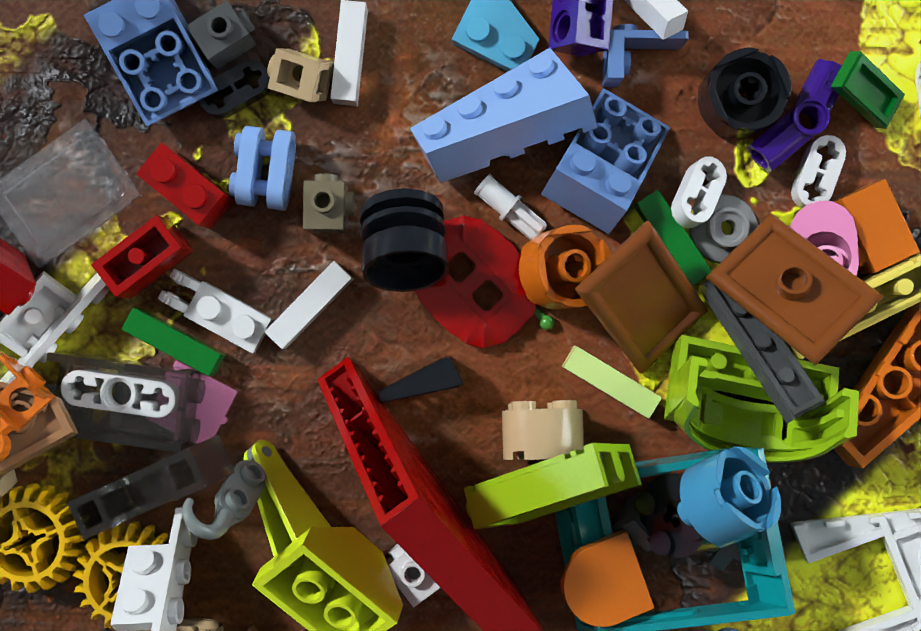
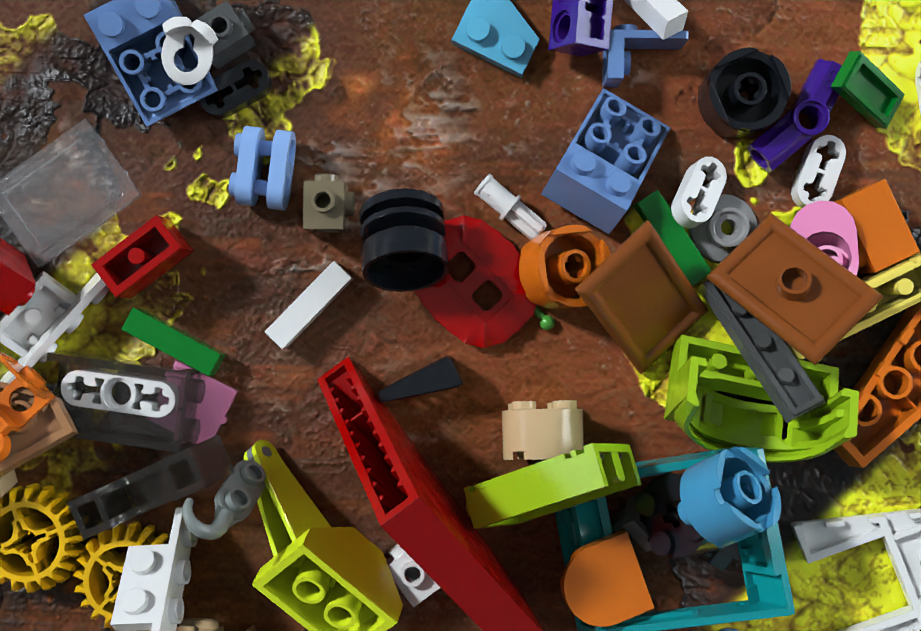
(176, 30): none -> white piece
(185, 186): red brick -> none
(219, 312): white hinge -> none
(315, 76): tan brick -> none
(349, 53): white piece -> none
(505, 116): light blue wedge -> none
(611, 381): yellowish green piece -> none

